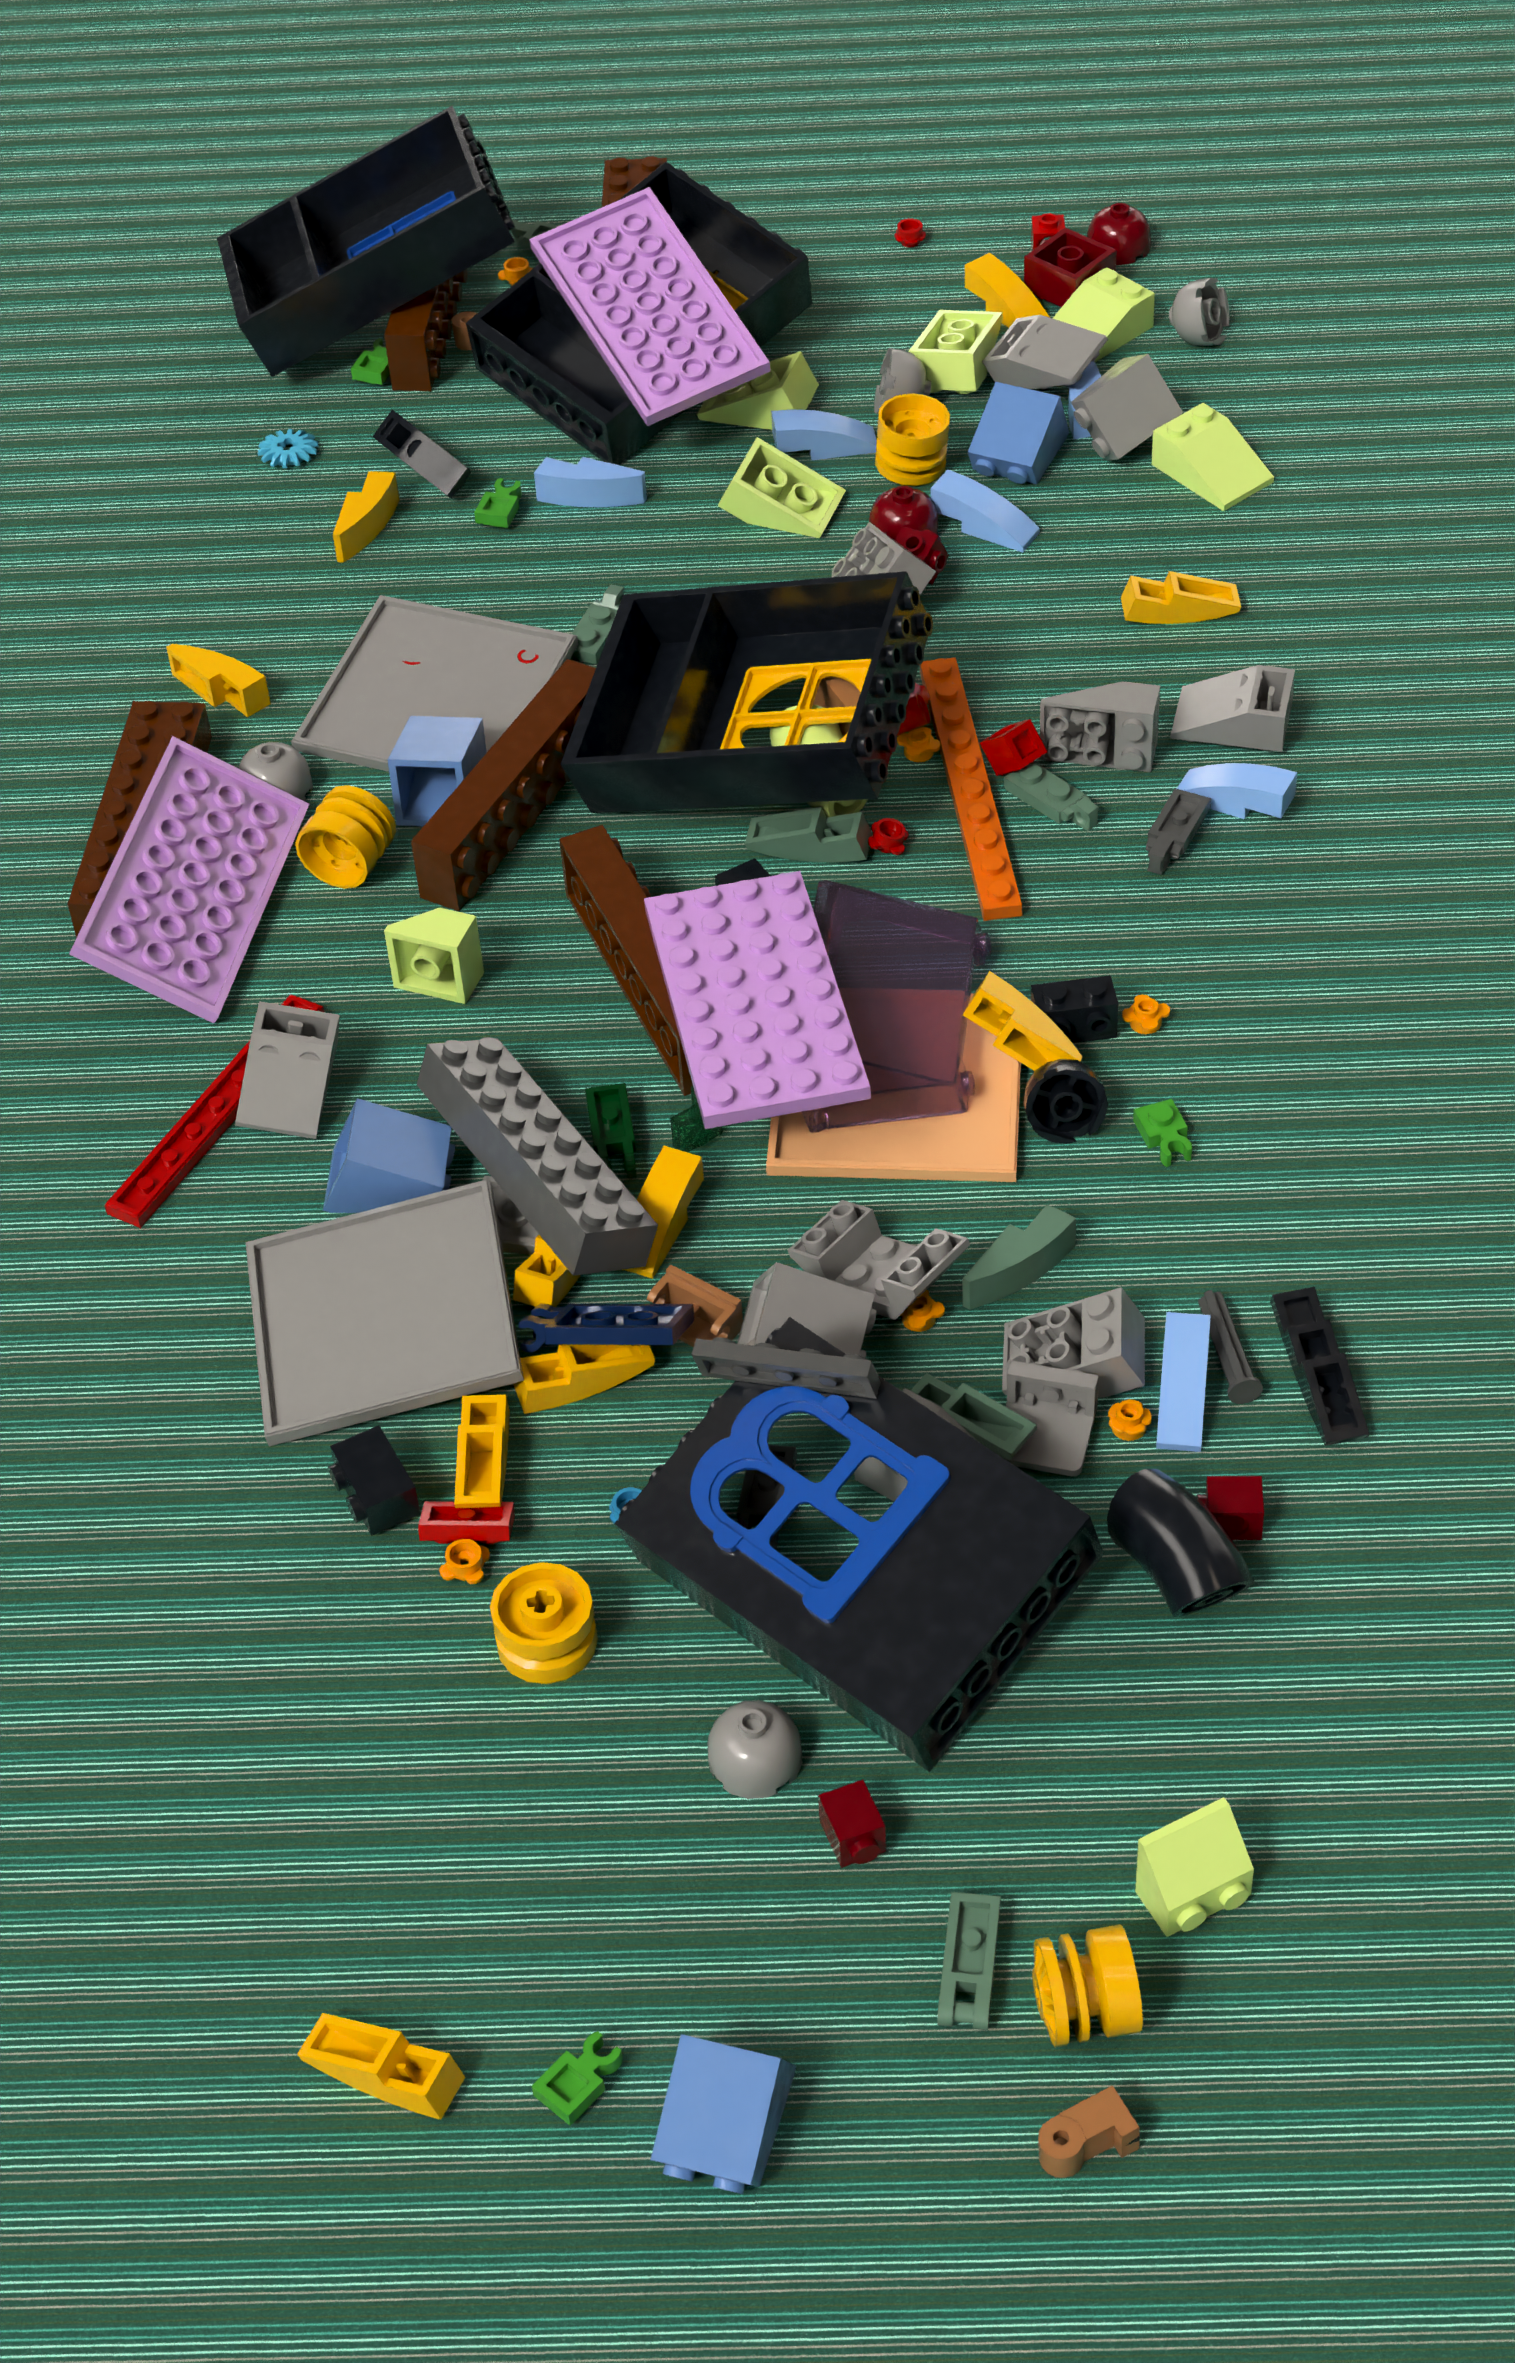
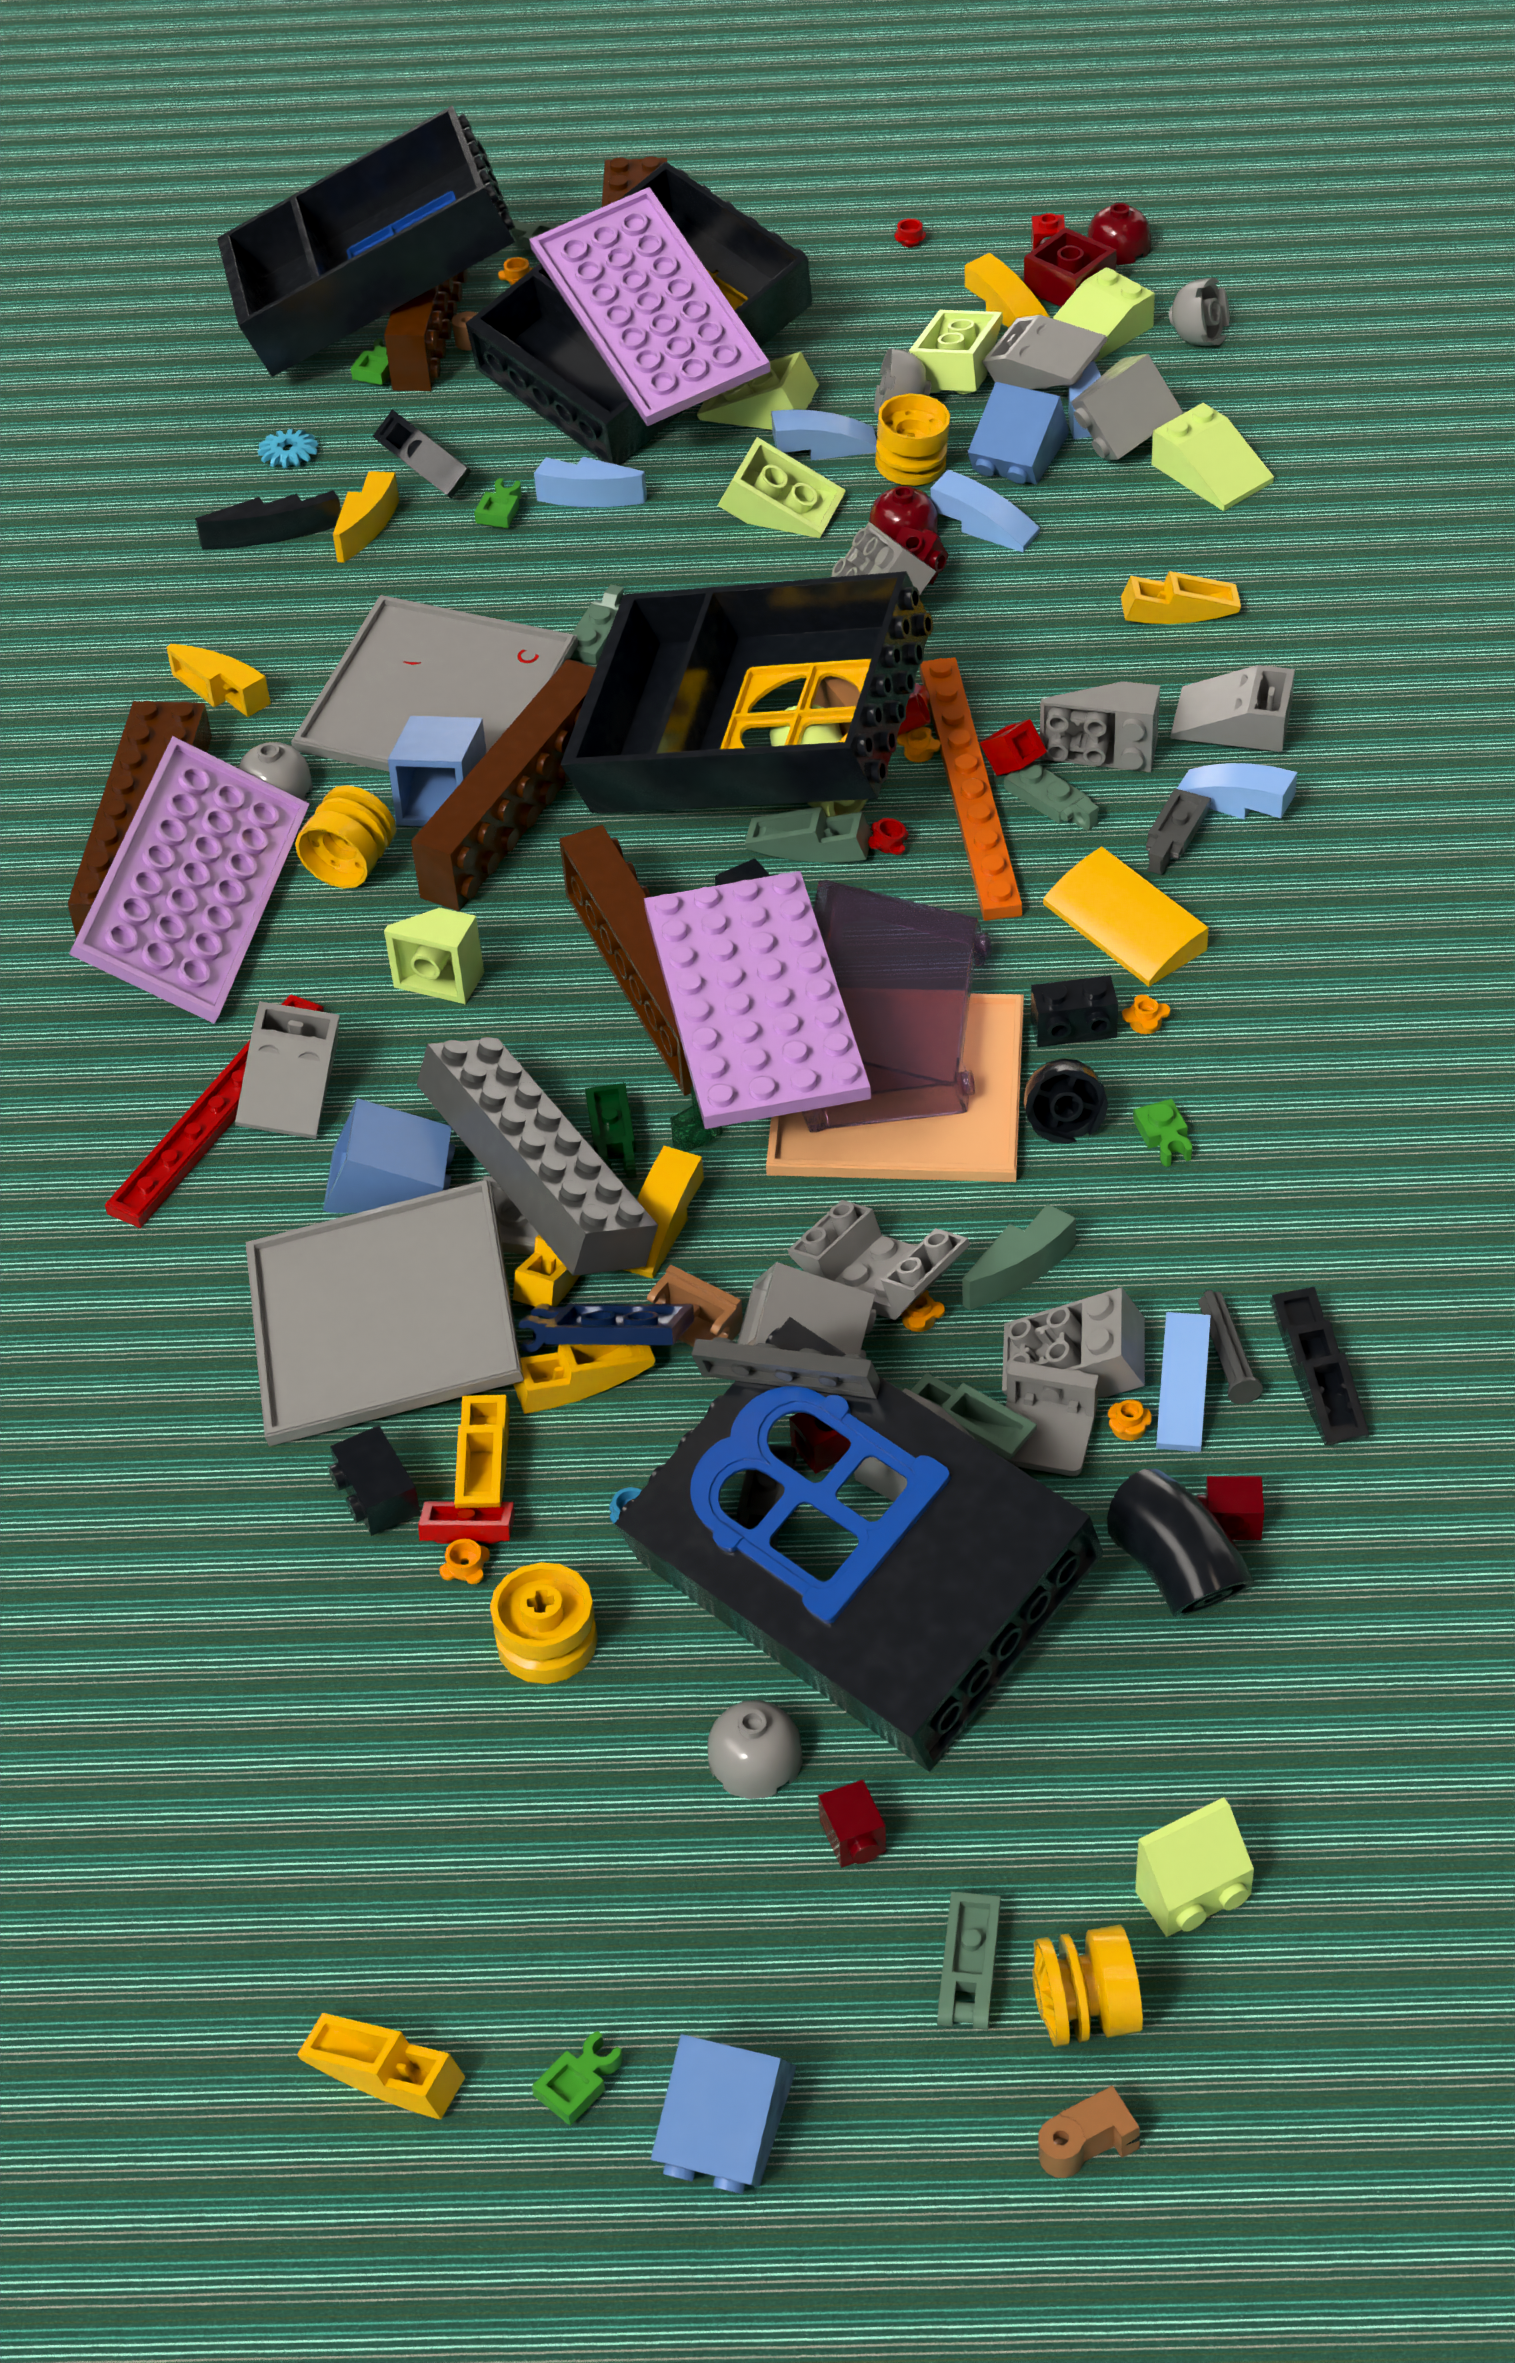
(261, 523): none -> black slope
(816, 1441): none -> dark red brick
(1019, 1024): yellow slope -> none
(1127, 917): none -> yellow slope

